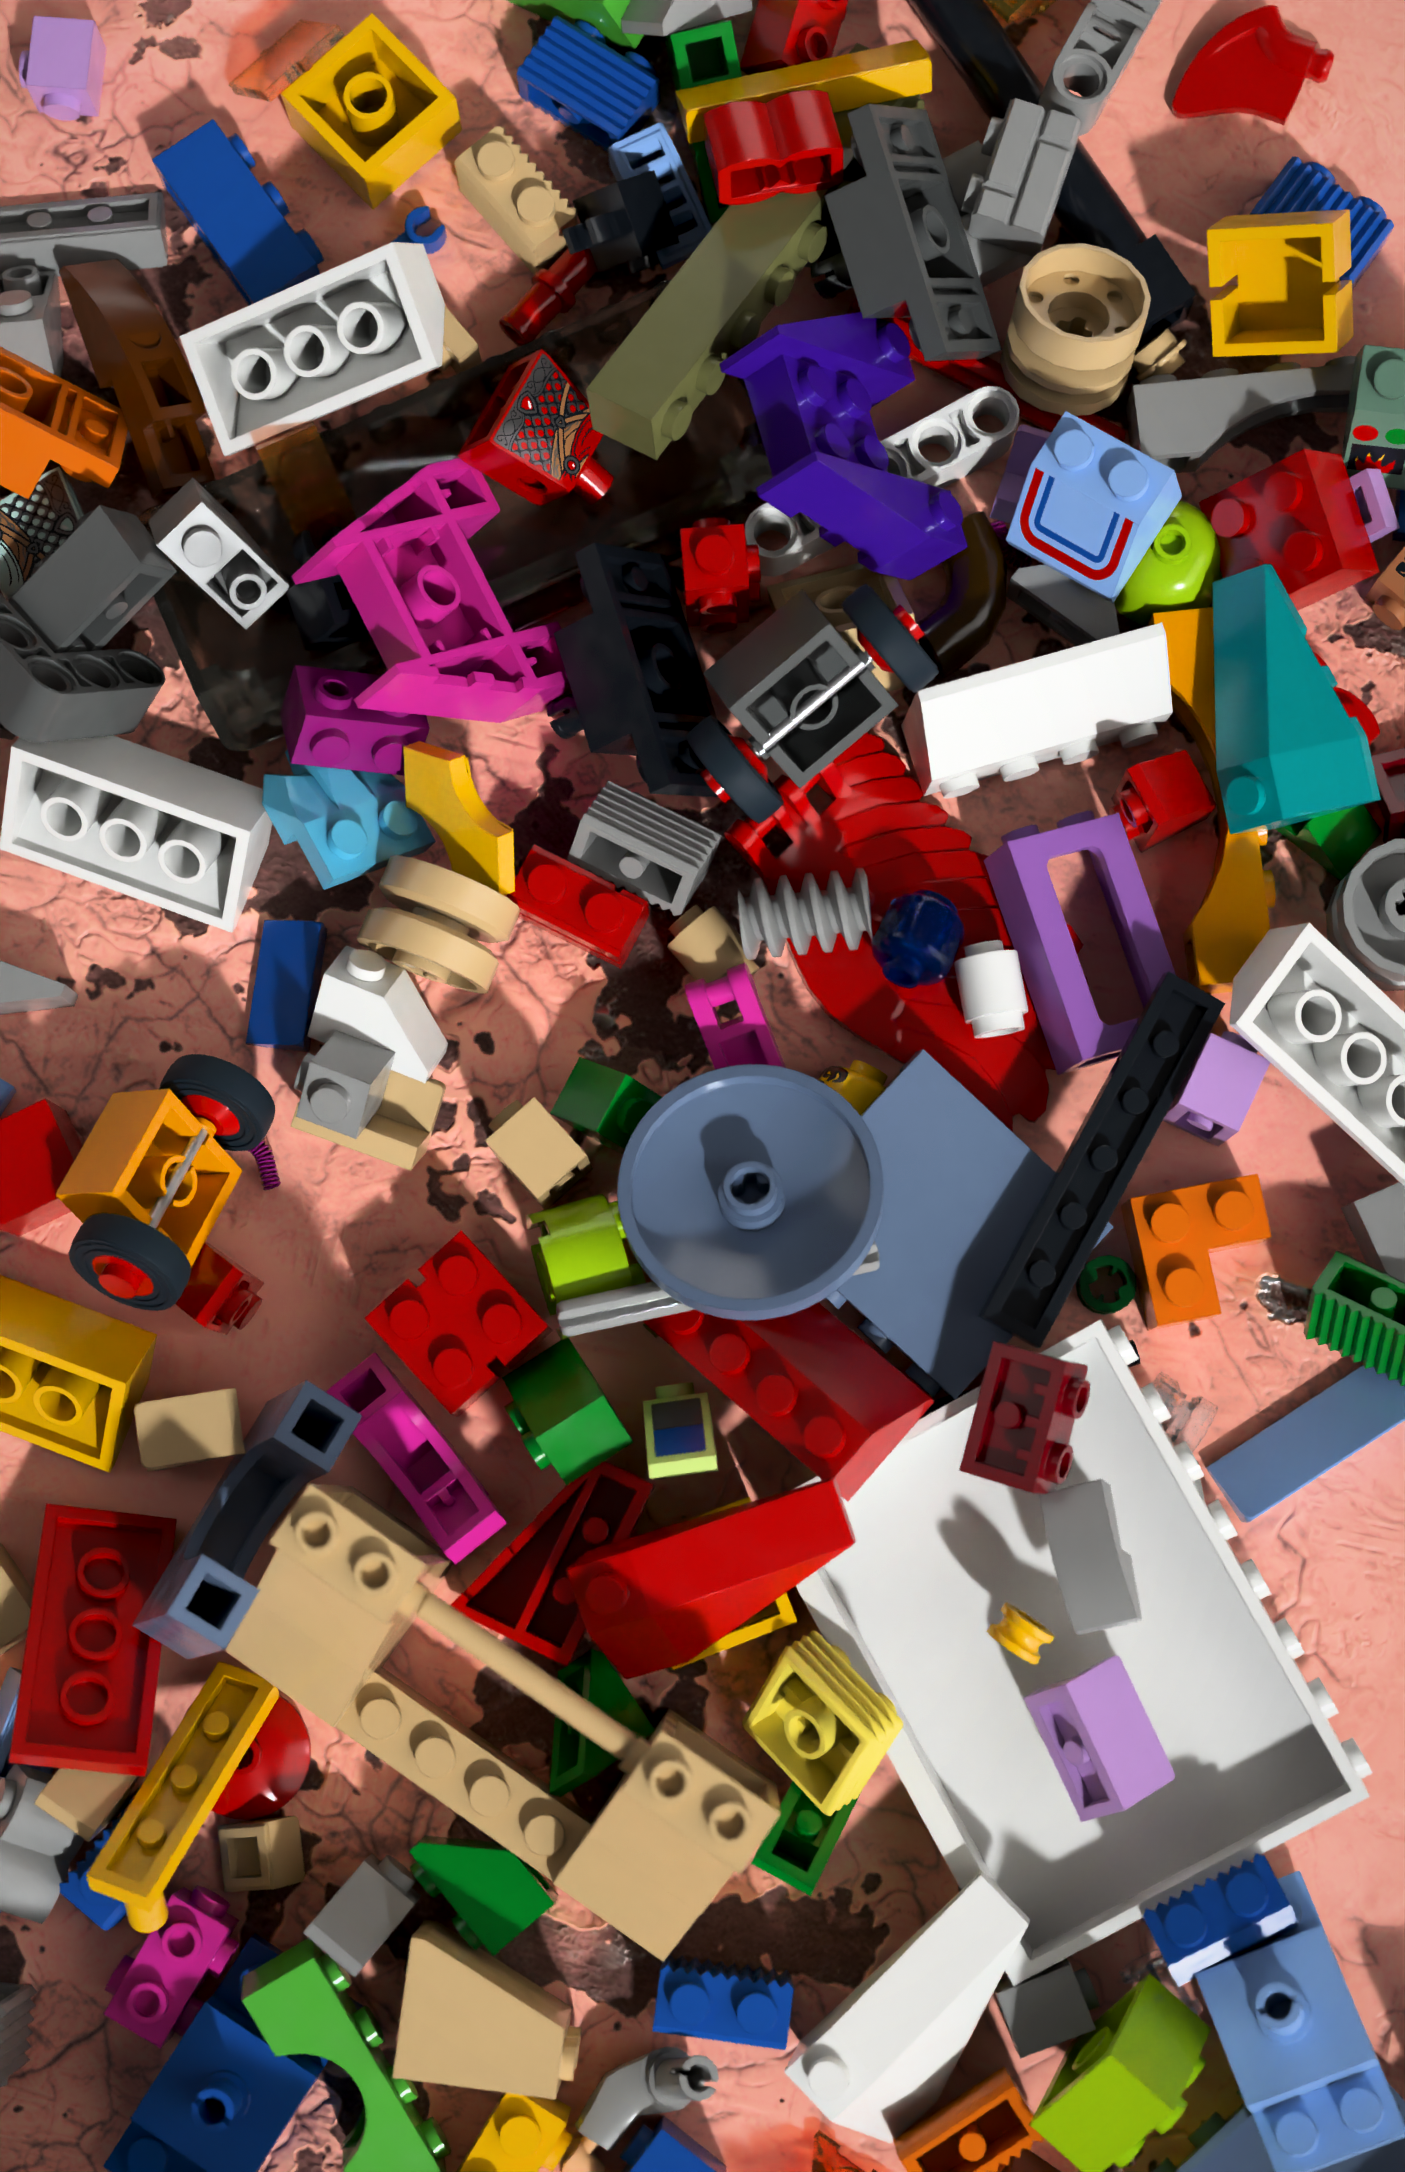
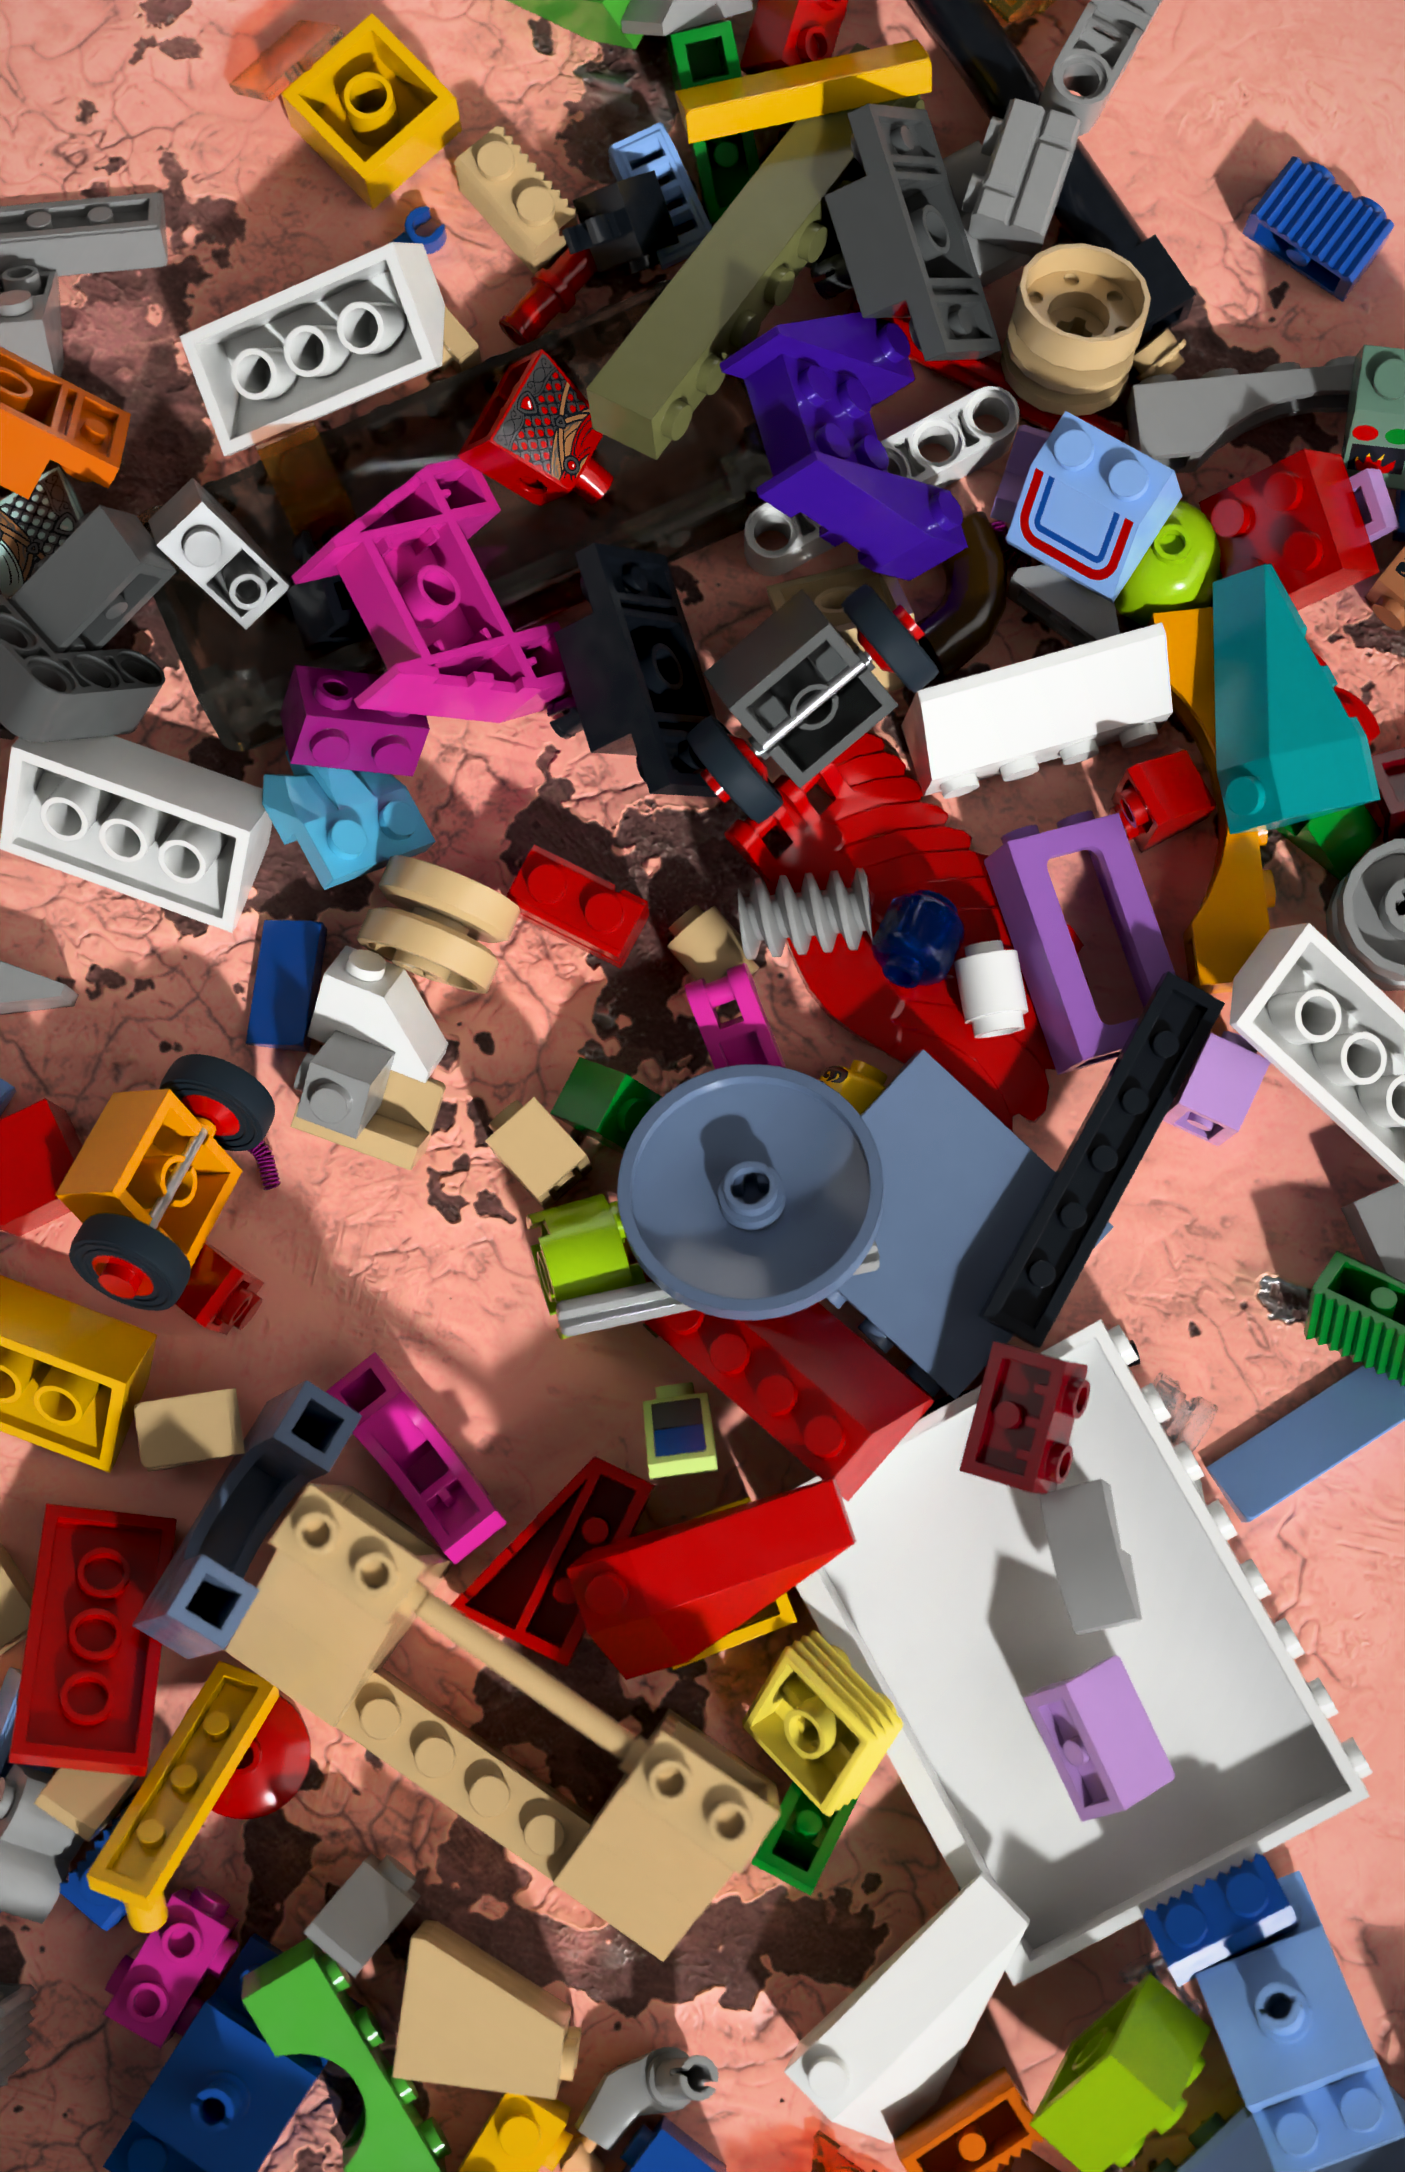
(64, 67): lavender brick -> none
(145, 366): reddish brown slope -> none
(236, 214): blue brick -> none
(261, 1854): tan slope -> none
(444, 794): yellow tile -> none
(458, 1324): red piece -> none
(485, 1884): green slope -> none
(563, 1412): green brick -> none
(573, 1753): green slope -> none
(588, 83): blue brick -> none
(644, 847): light grey brick -> none
(718, 574): red brick -> none
(724, 2003): blue brick -> none
(773, 147): red brick -> none
(1020, 1633): yellow bush -> none
(1047, 2007): light grey brick -> none
(1122, 1295): dark green bush -> none
(1172, 1243): orange brick -> none
(1251, 70): red arm -> none
(1286, 283): yellow piece -> none

